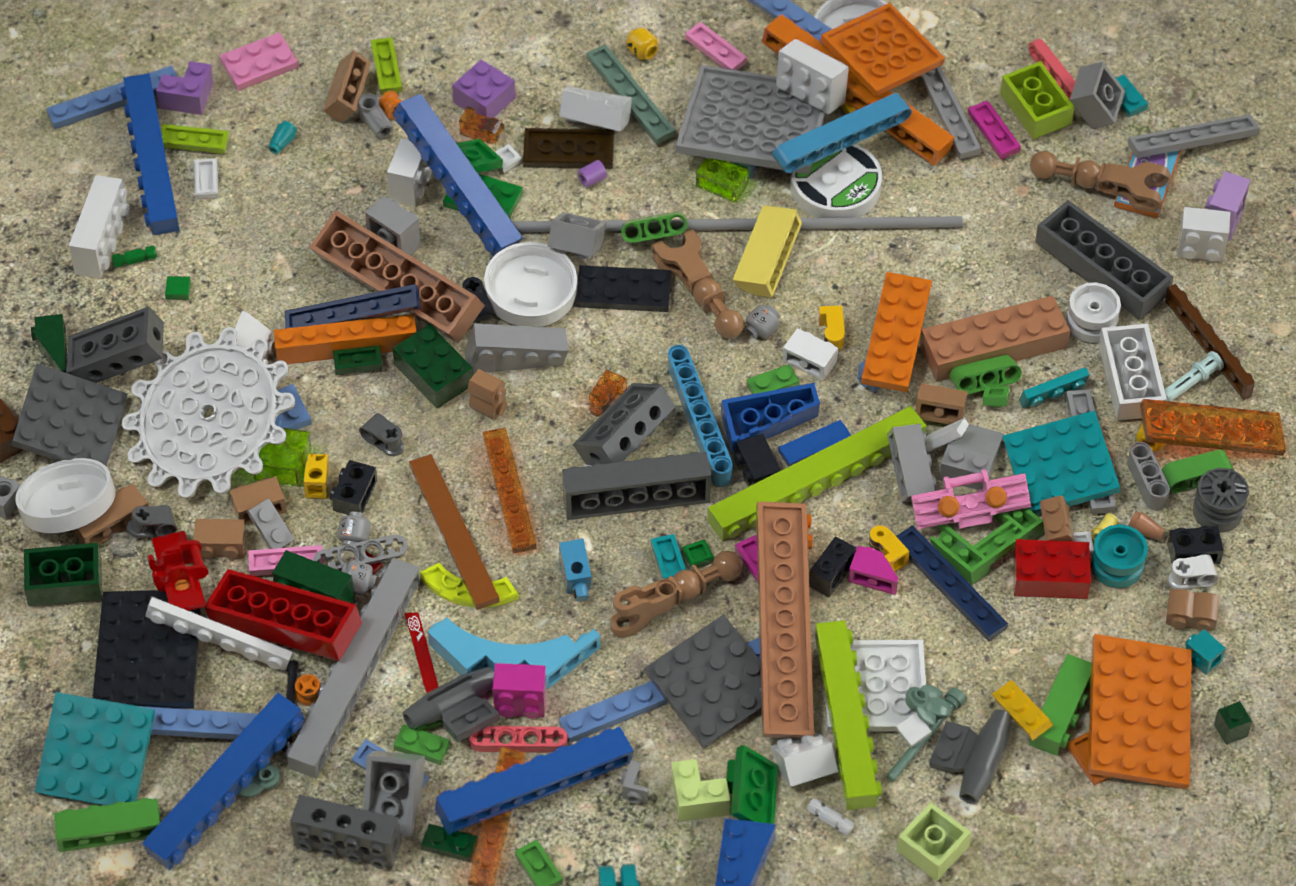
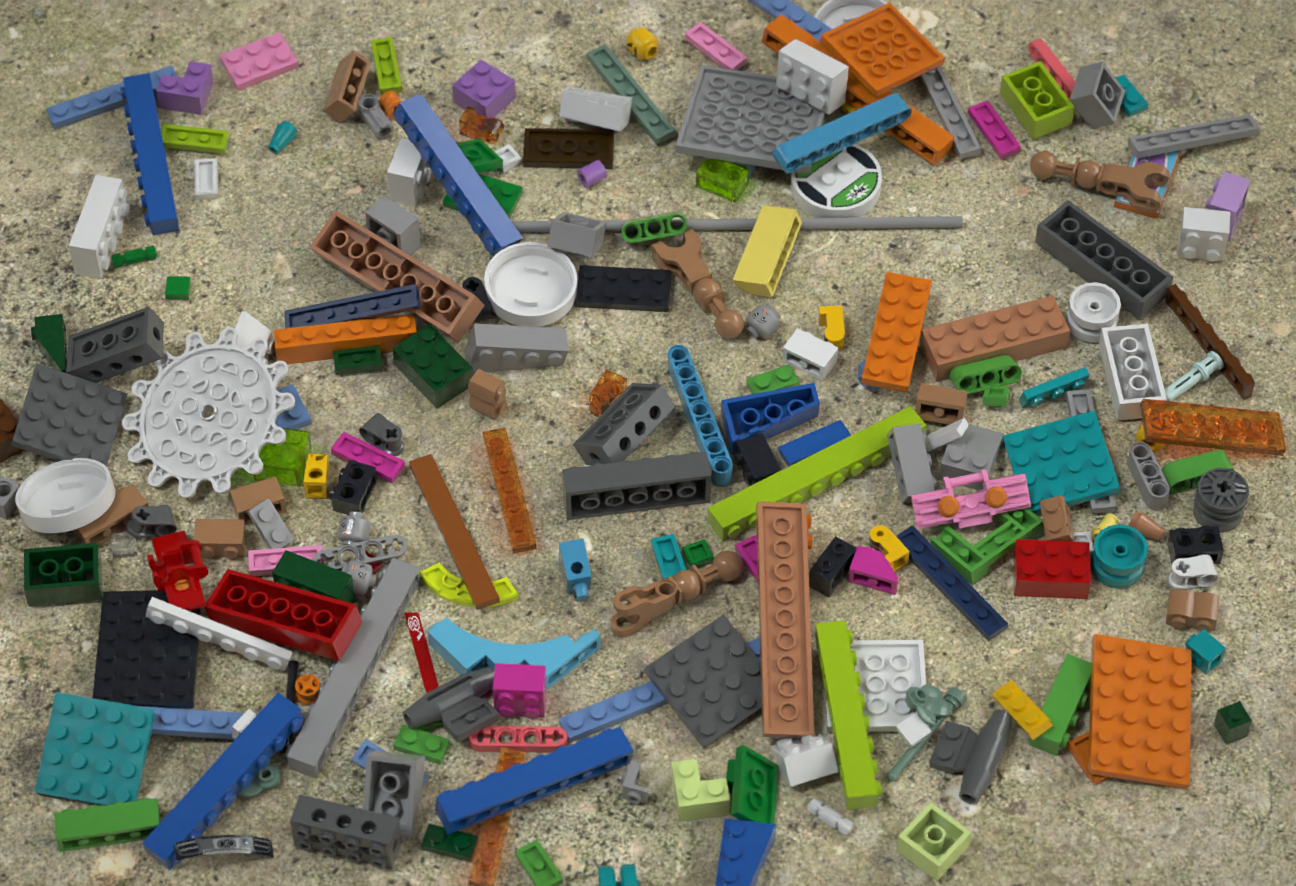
(223, 844): none -> sticker
(242, 723): none -> white tile
(354, 449): none -> dark pink plate

